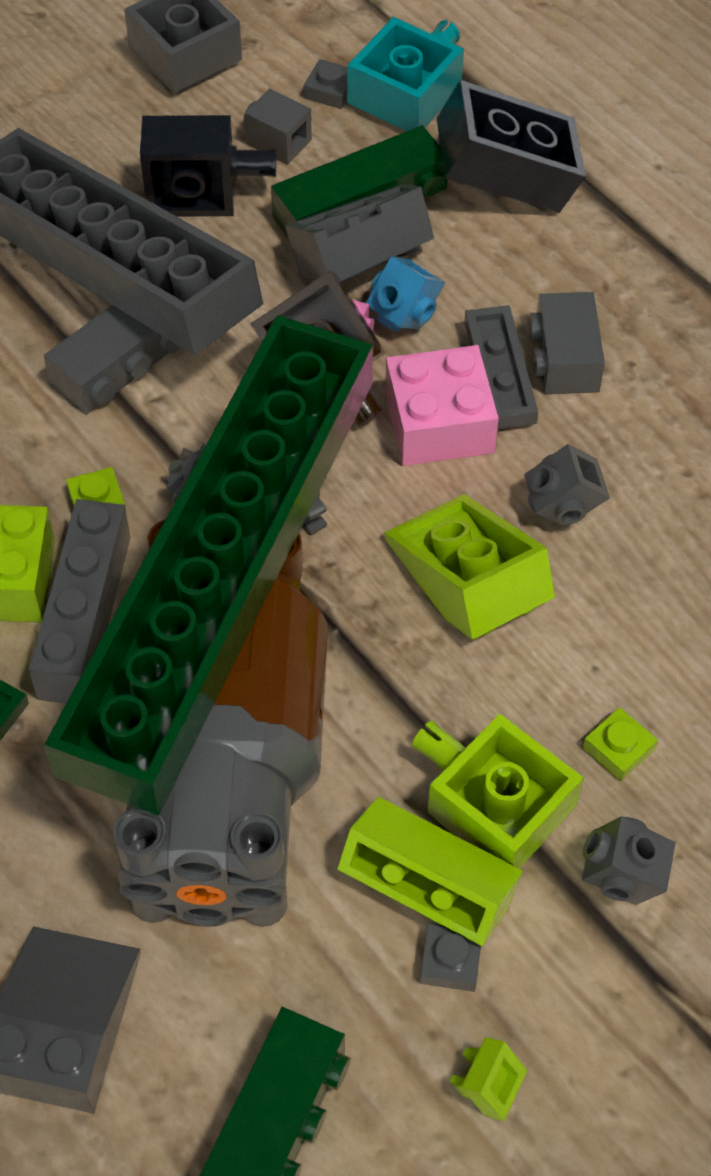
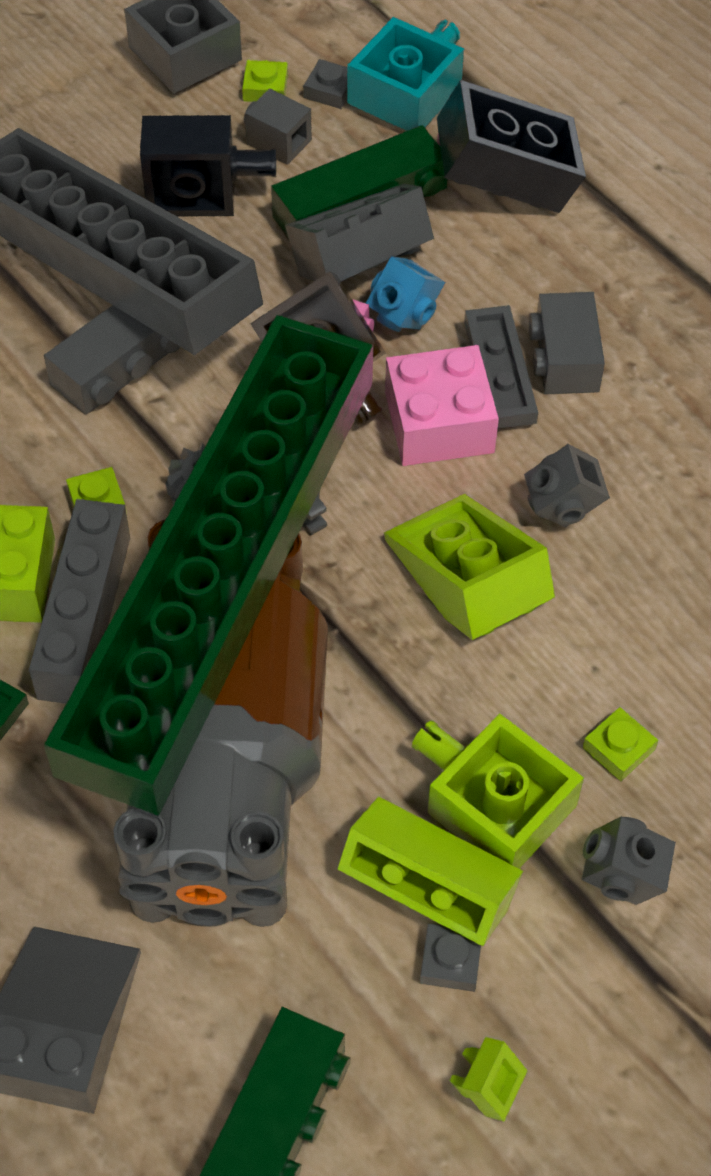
(264, 75): none -> lime plate

